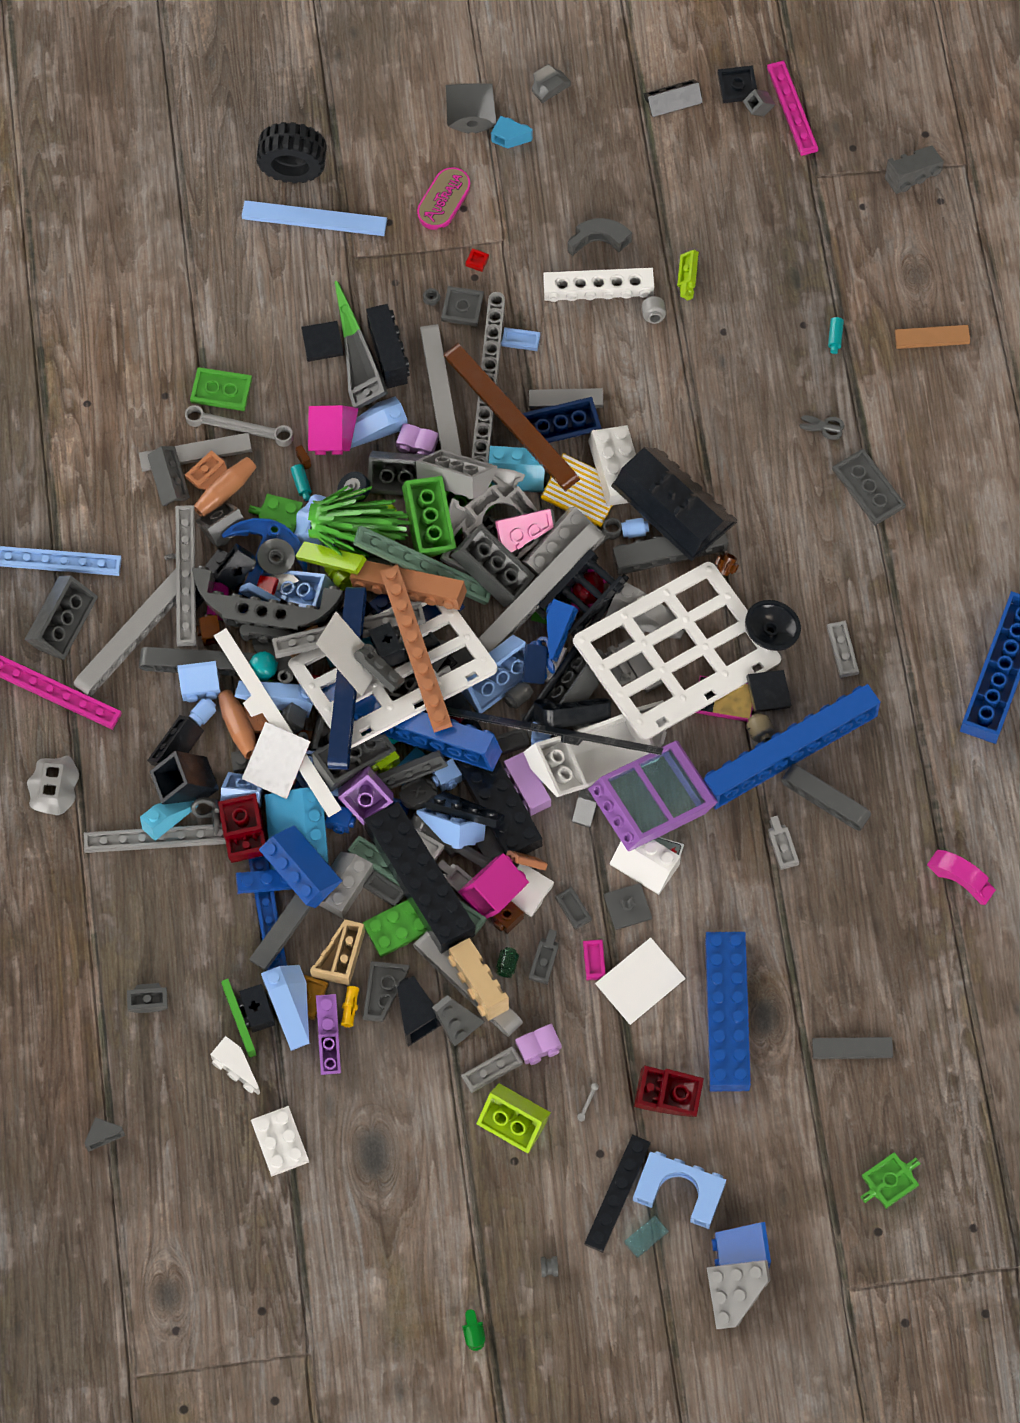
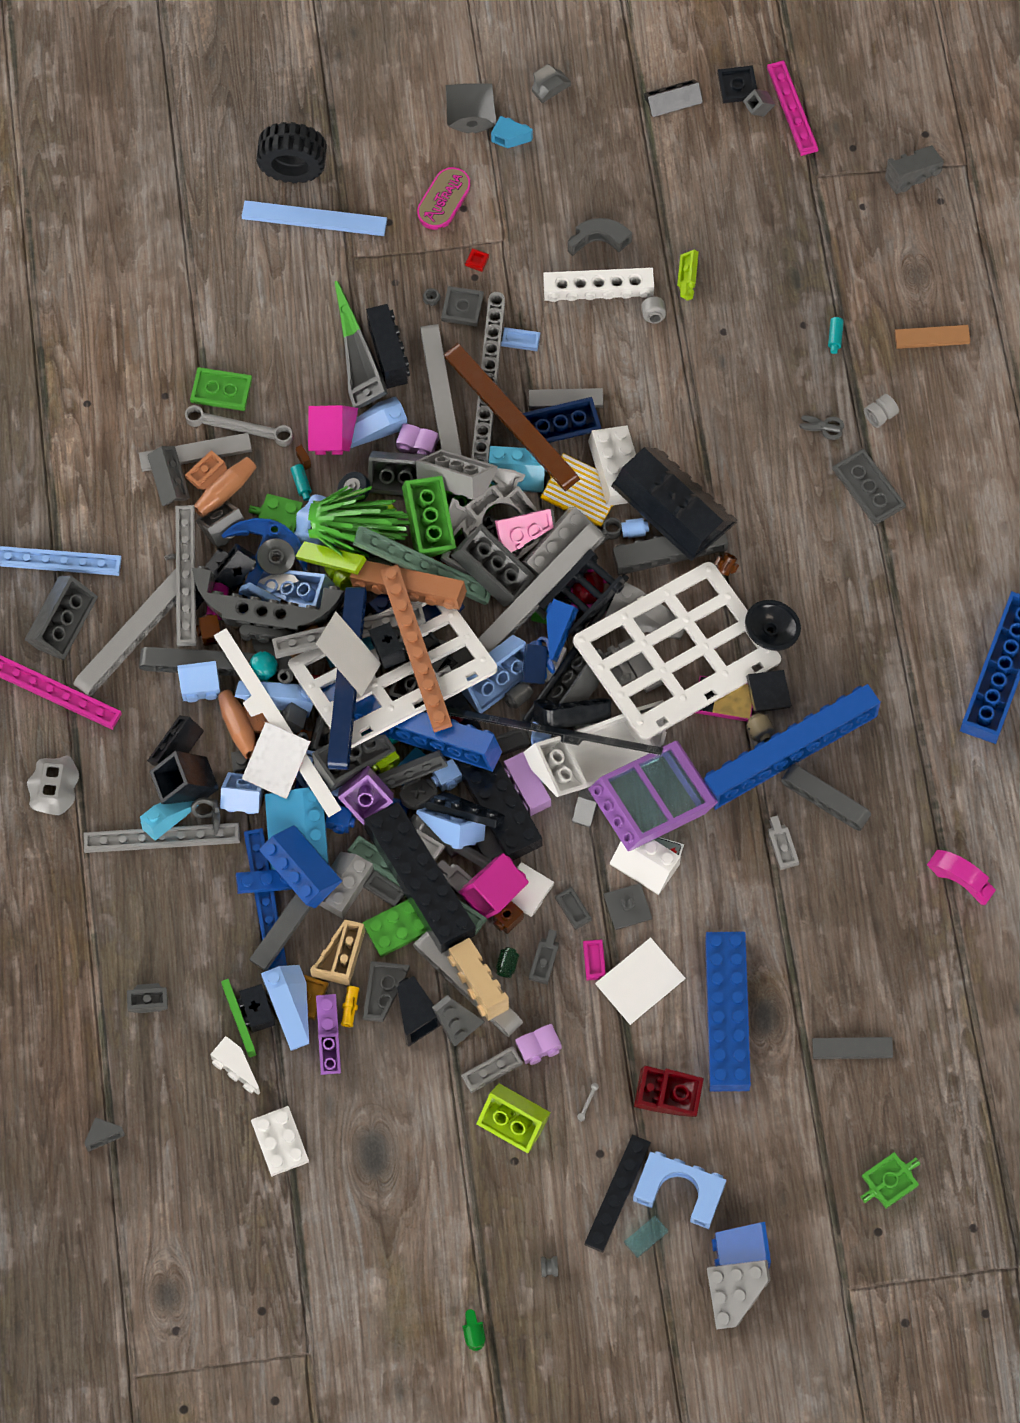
(203, 711): light blue brick -> none
(242, 827): dark red slope -> none
(268, 584): red tile -> none
(322, 341): black tile -> none
(378, 667): dark grey plate -> none
(527, 860): nougat tile -> none
(842, 649): light grey tile -> none
(883, 409): none -> light grey wheel

